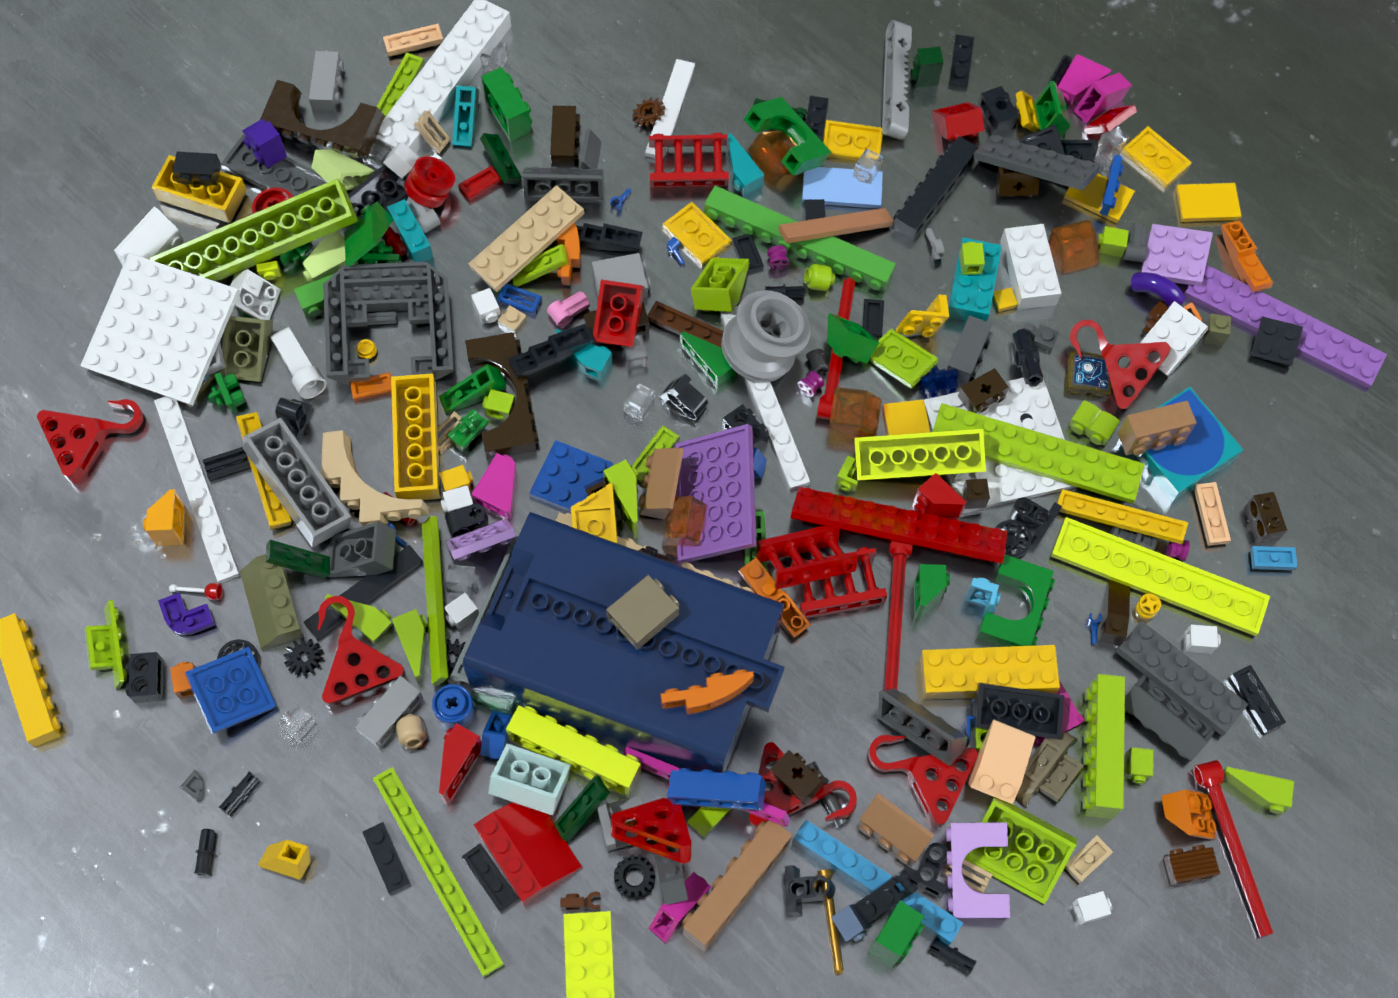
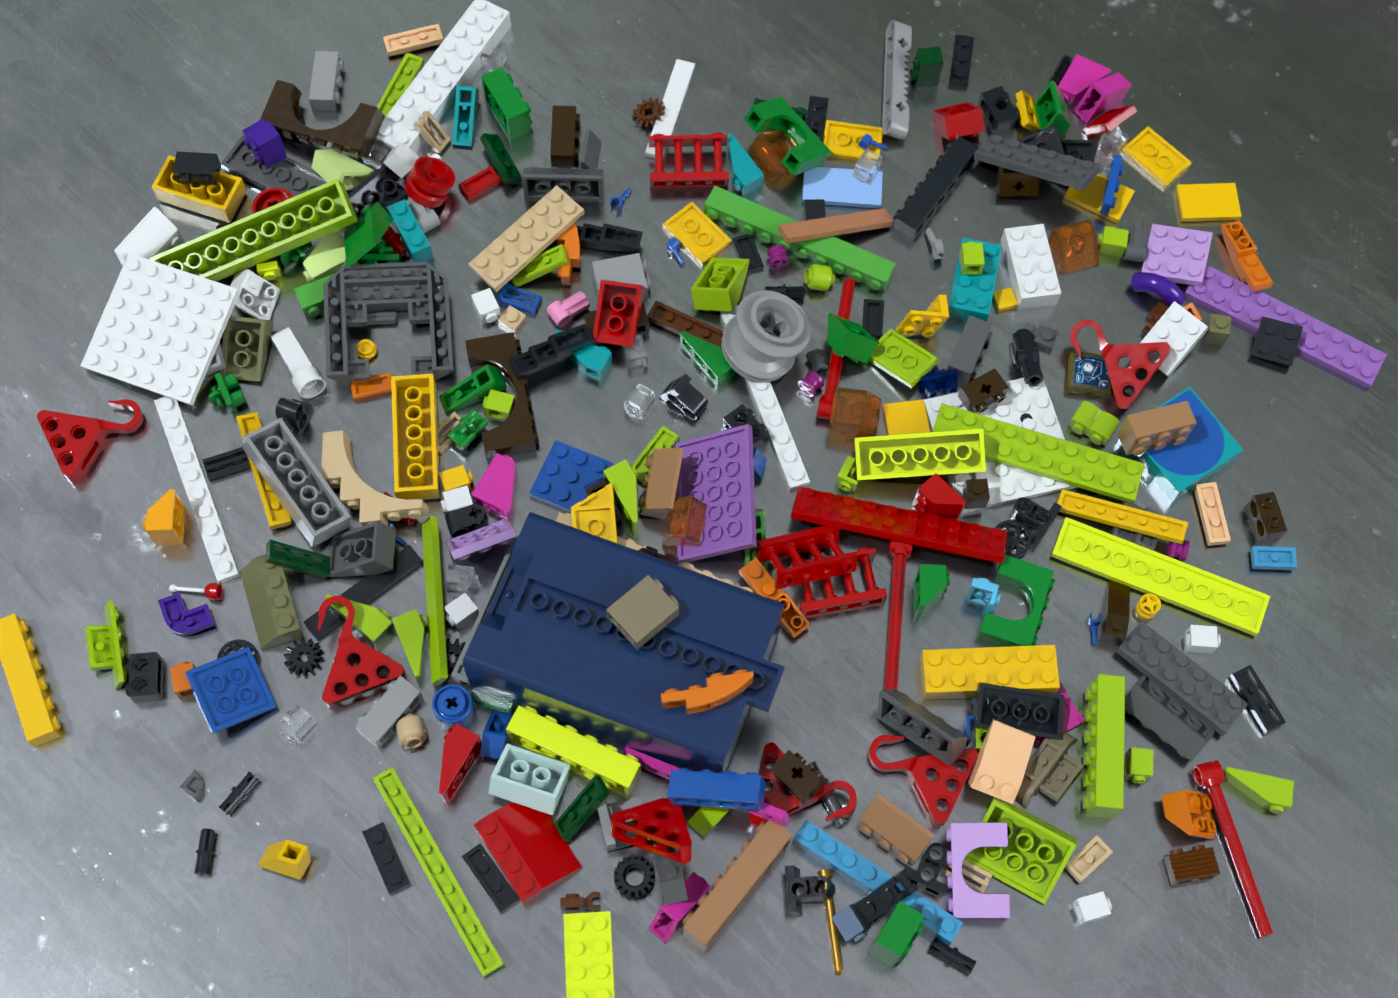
(867, 140): none -> blue hand

